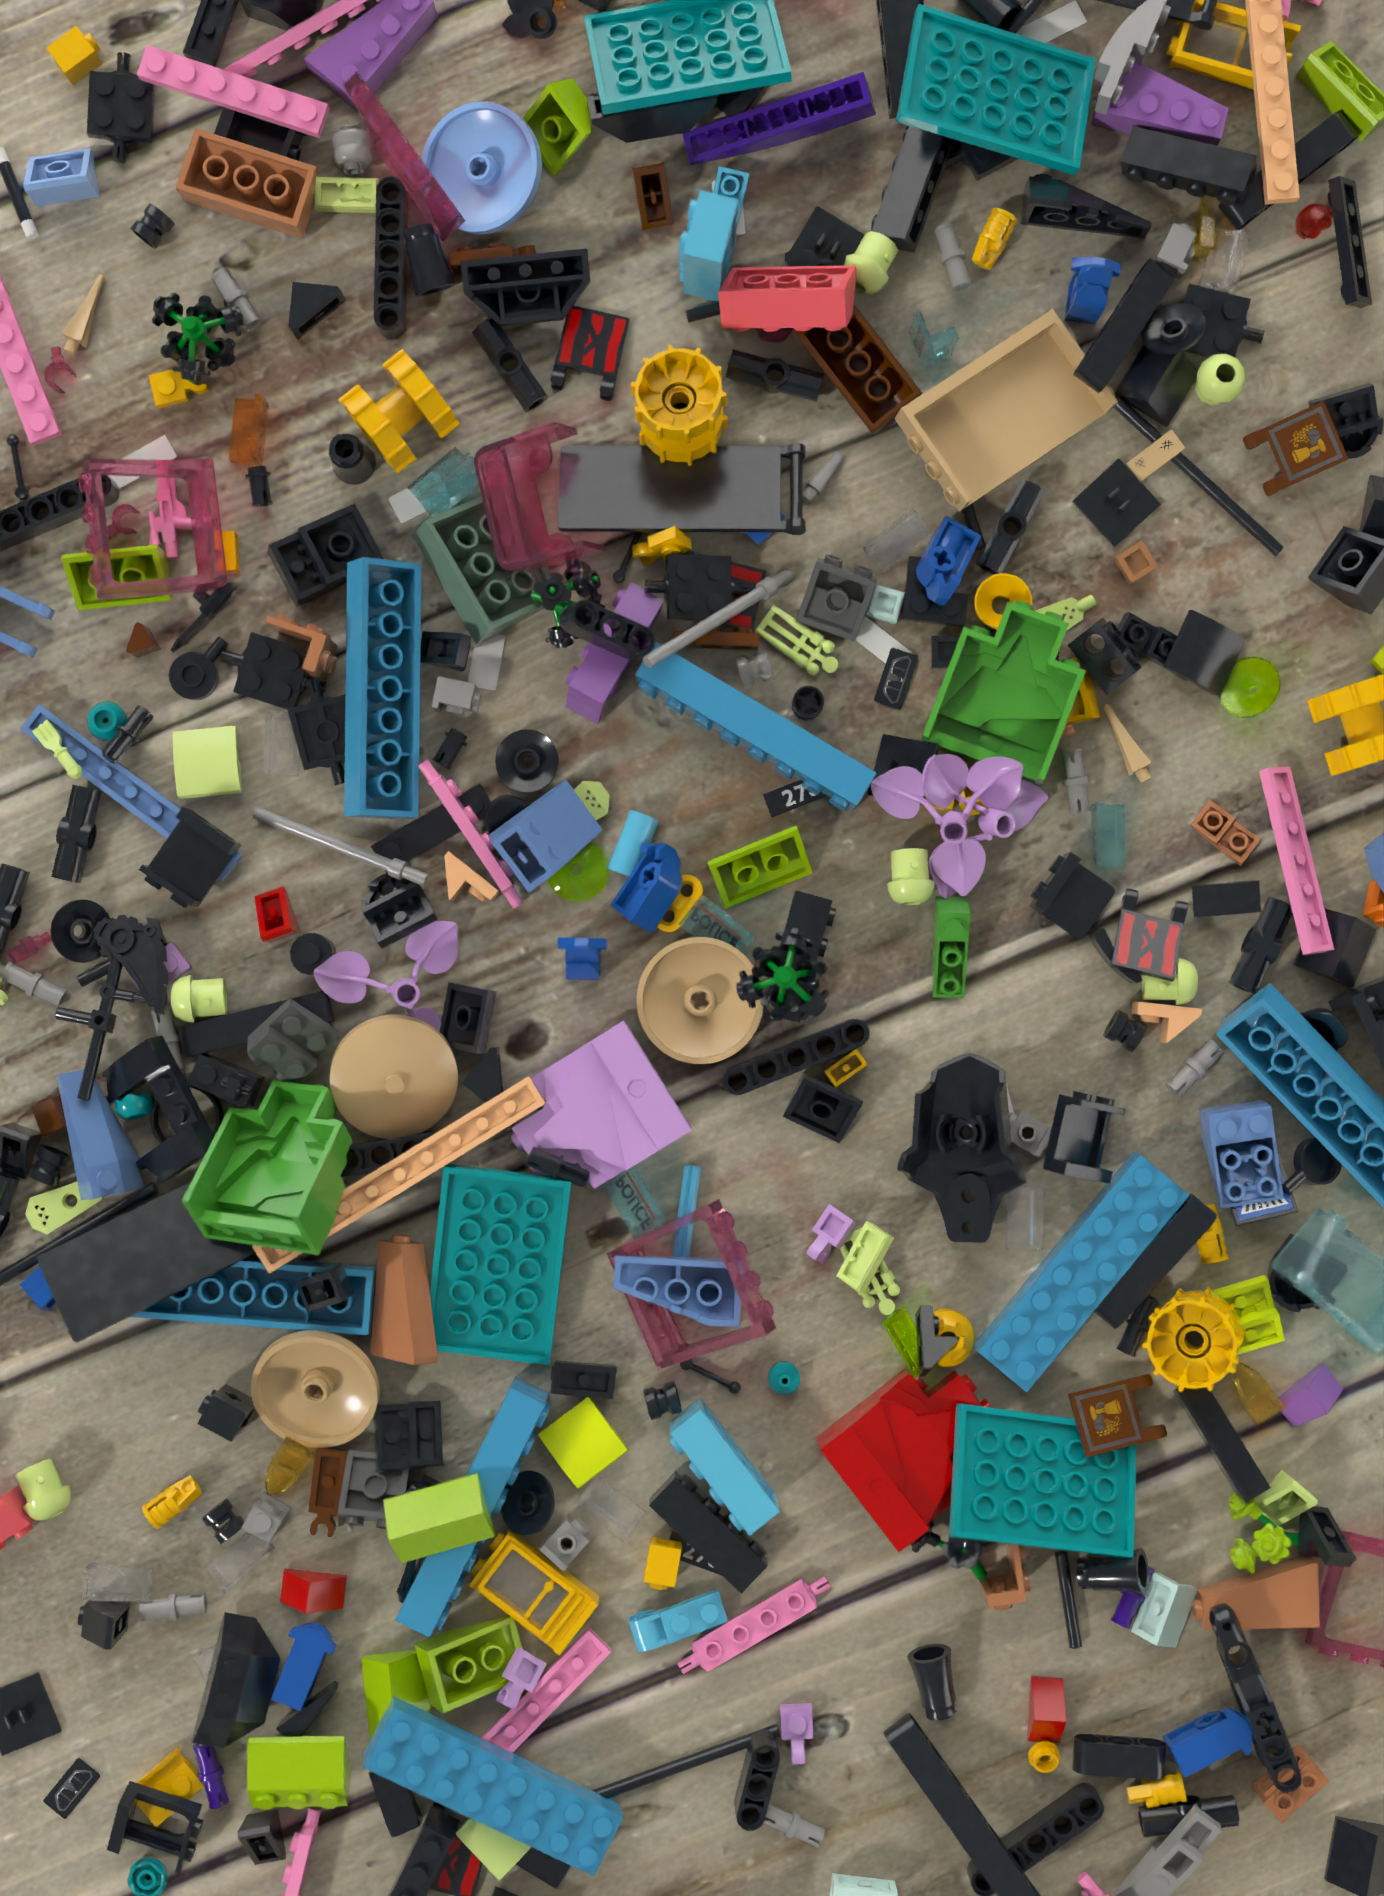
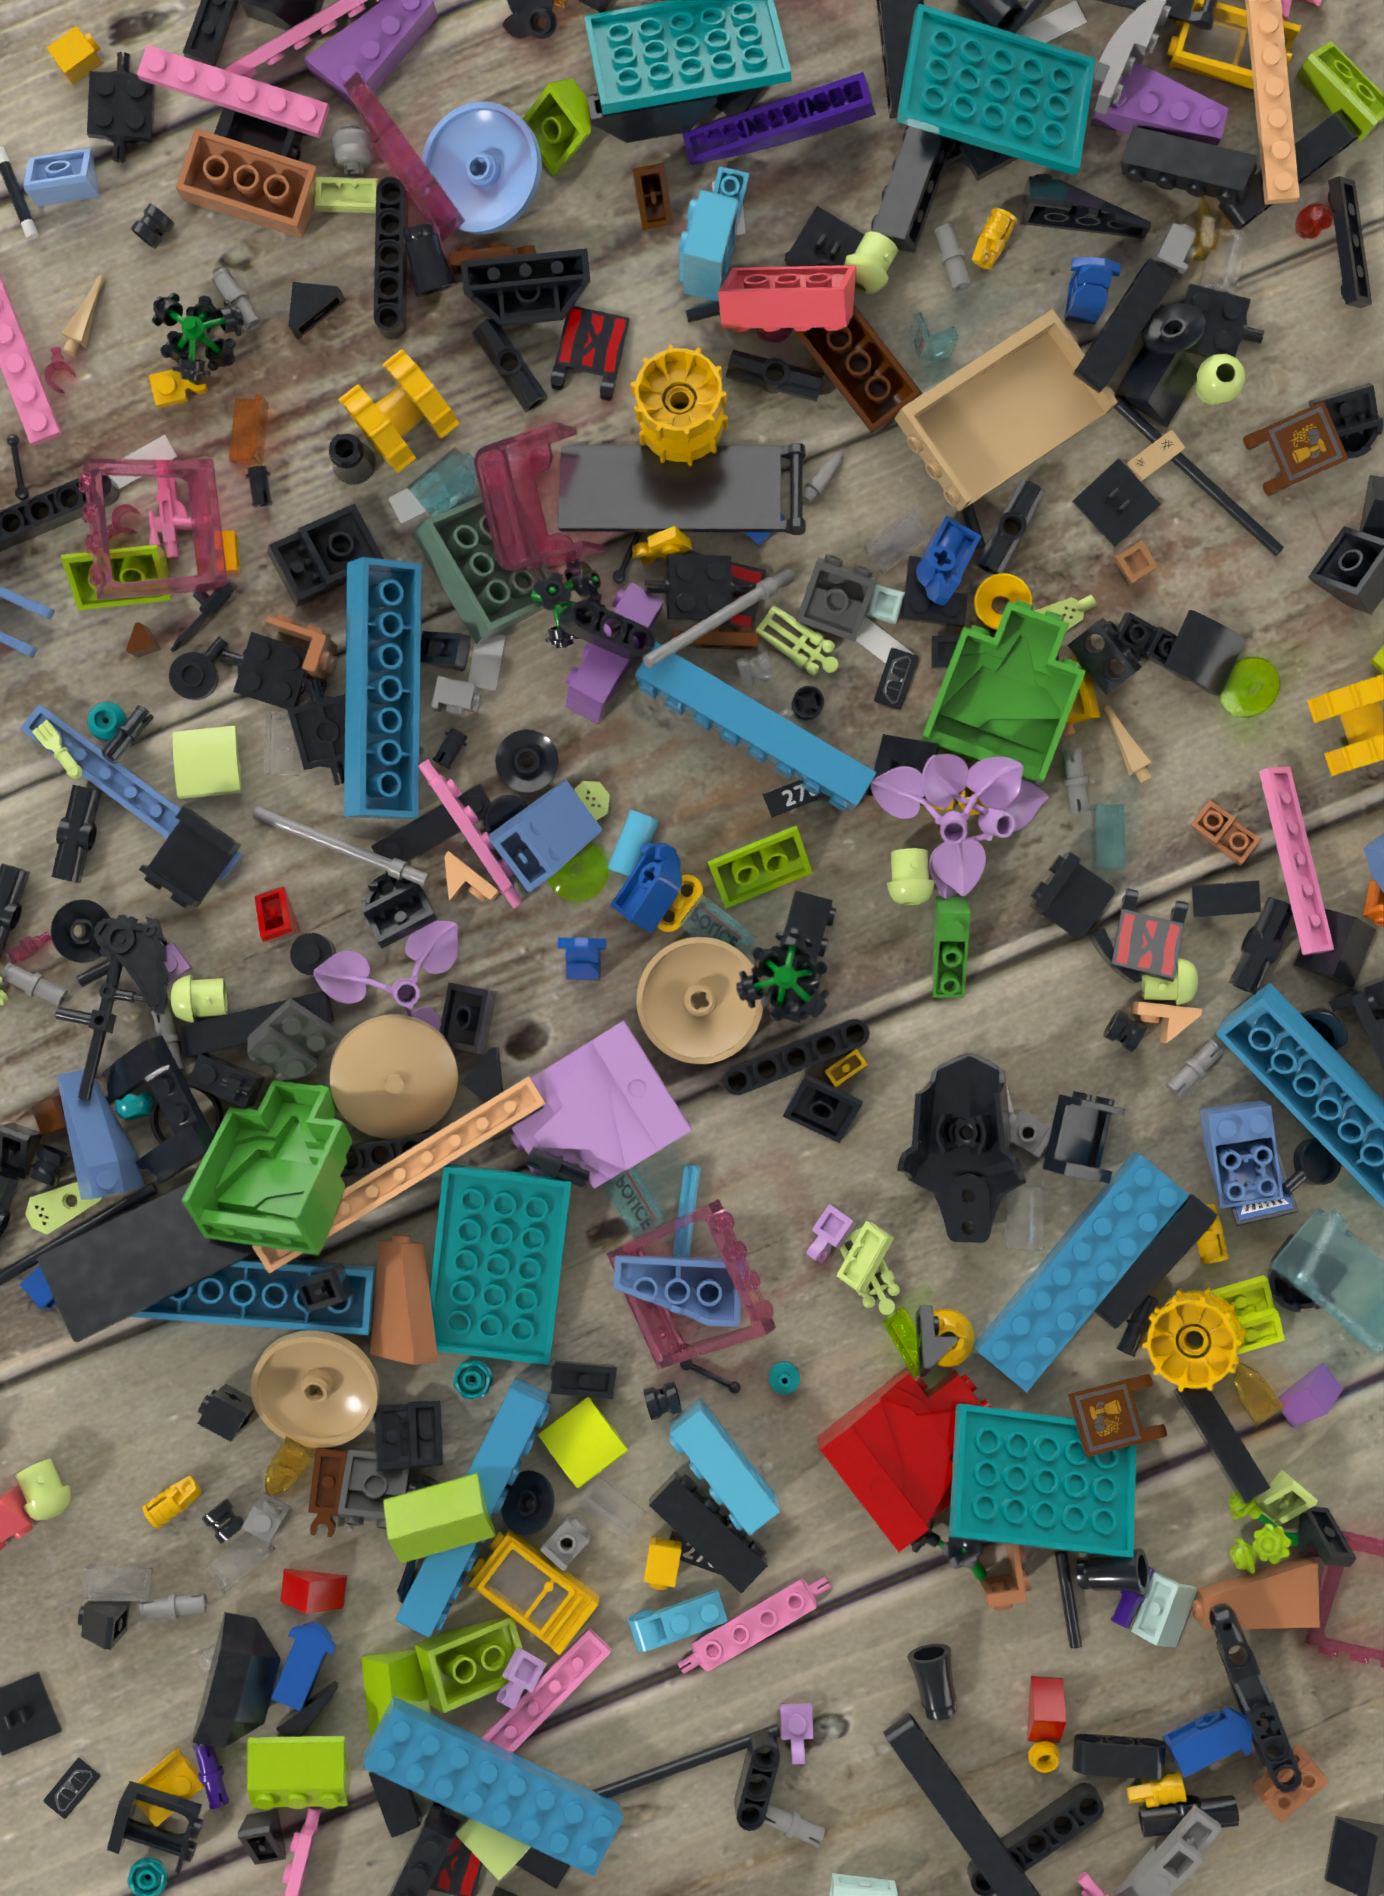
(465, 1386): none -> teal plate

